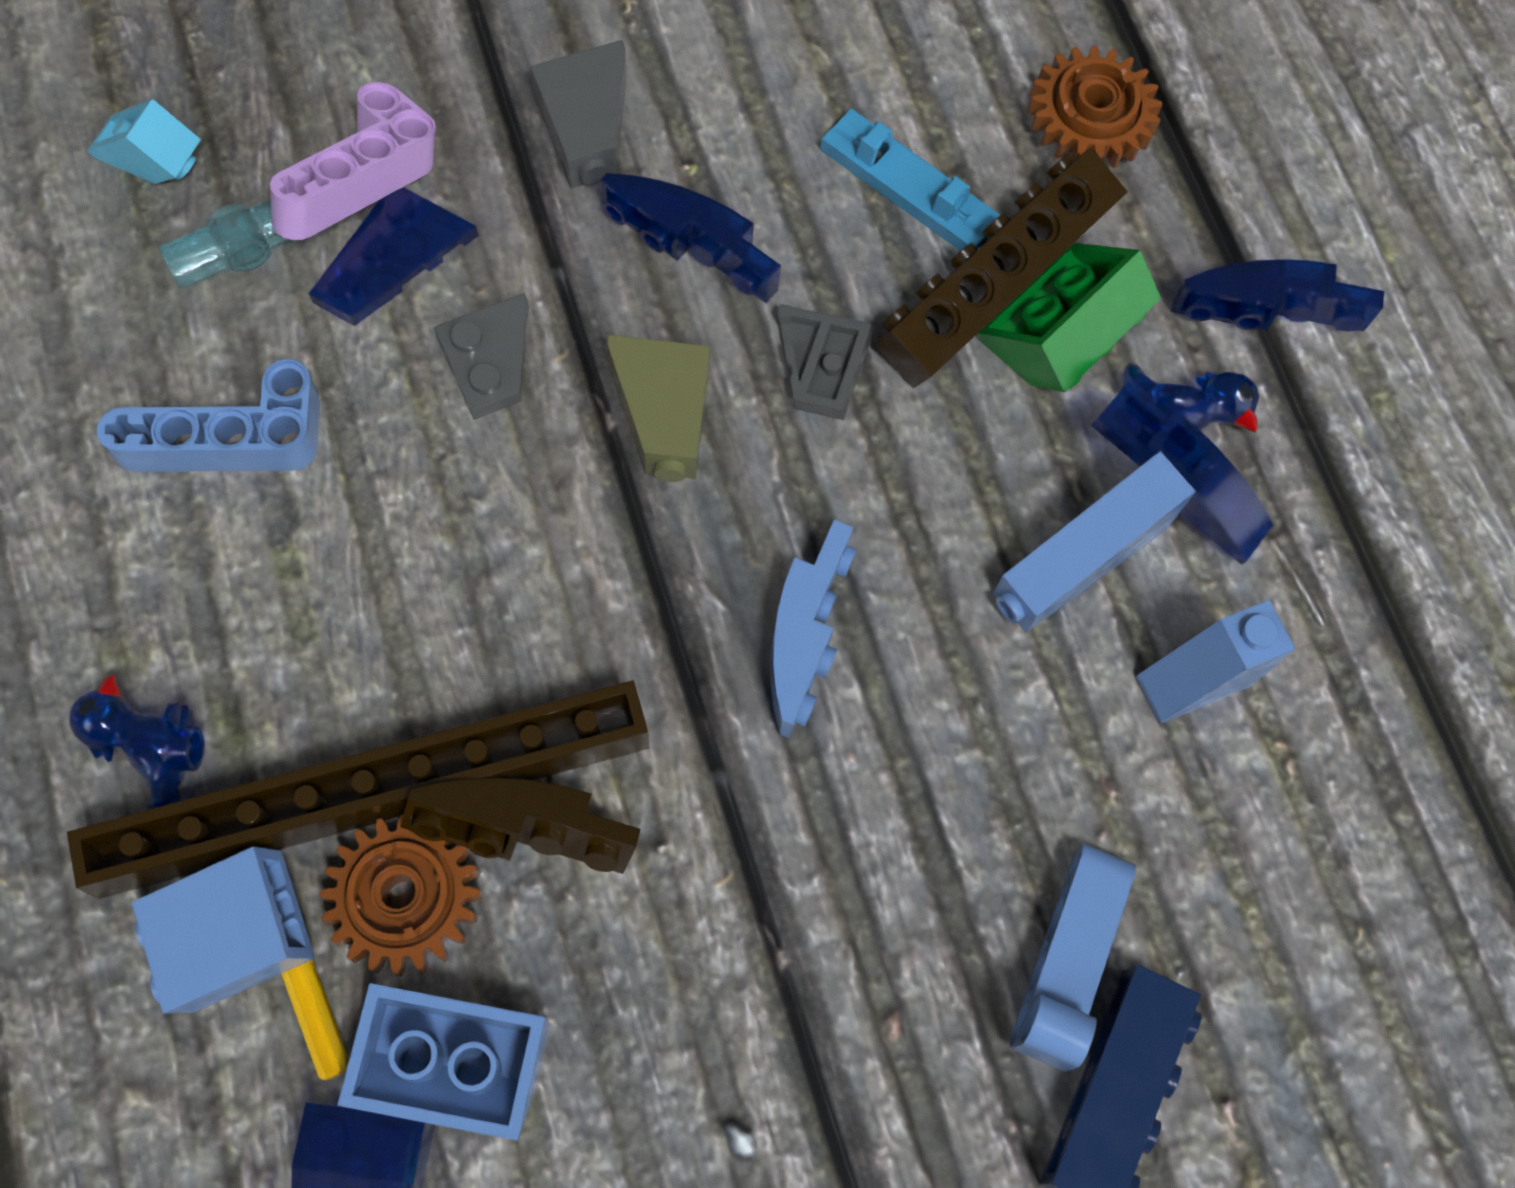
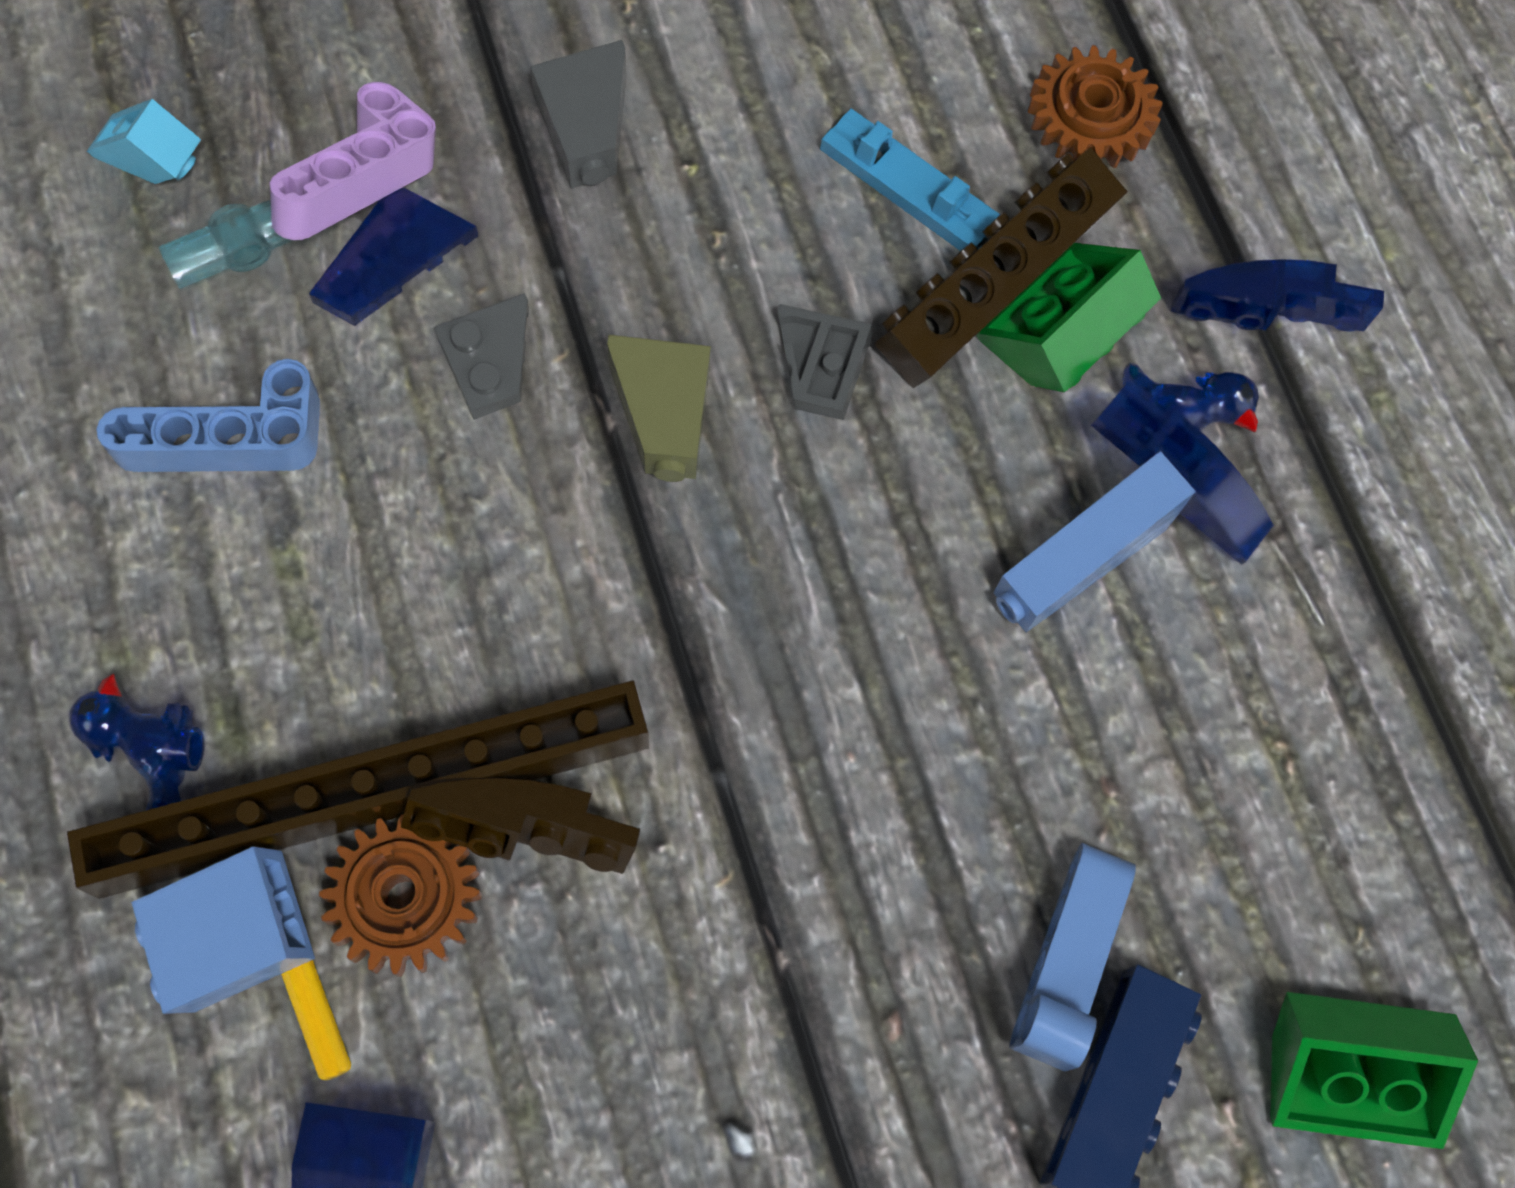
(444, 1062): medium blue slope -> none
(682, 219): clear blue slope -> none
(799, 640): medium blue slope -> none
(1216, 662): medium blue slope -> none
(1368, 1070): none -> green slope

